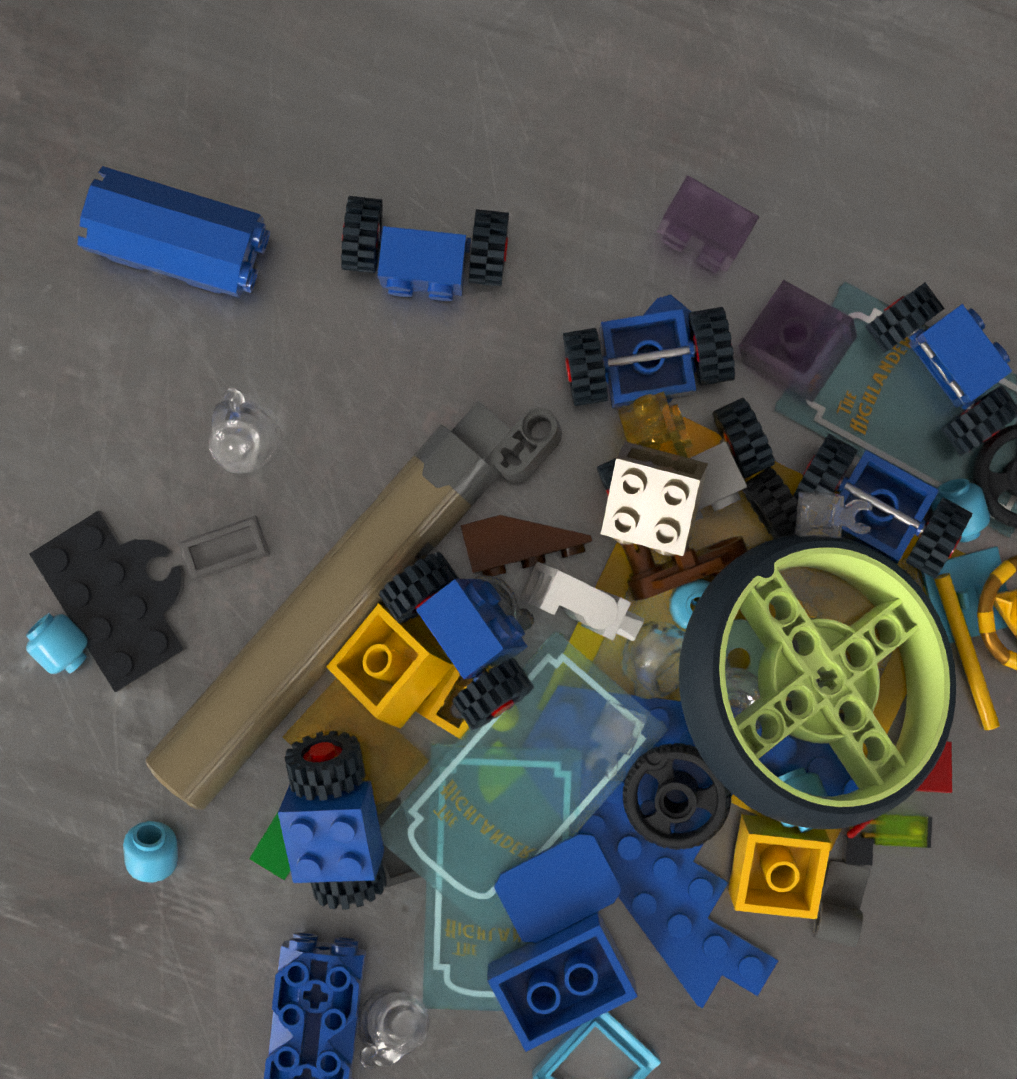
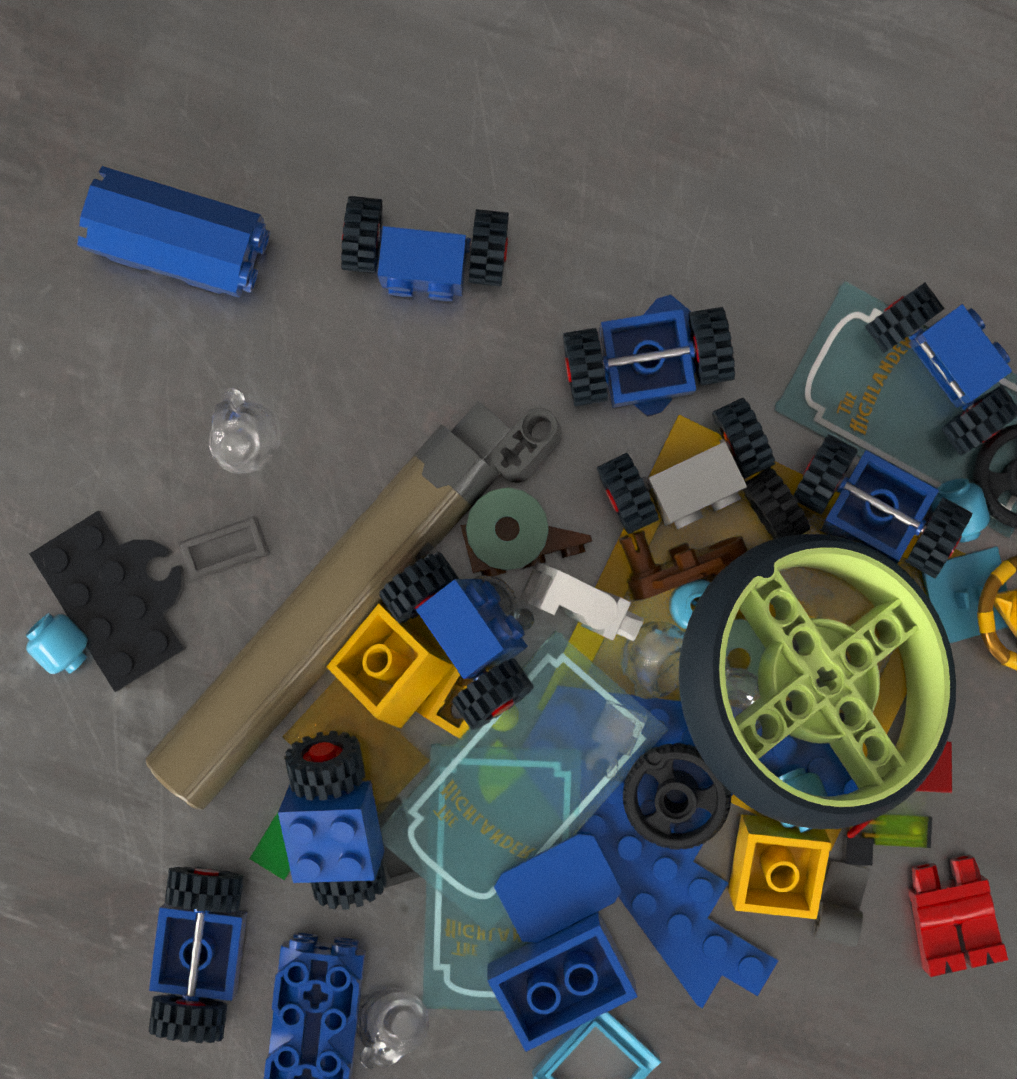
(150, 851): medium azure head -> none
(197, 954): none -> brick
(501, 504): none -> sand green tile
(653, 499): brick -> none
(655, 424): clear yellow brick -> none
(706, 225): clear purple brick -> none
(798, 340): clear purple brick -> none
(825, 515): clear plate -> none
(952, 904): none -> red hips
(966, 651): yellow piece -> none

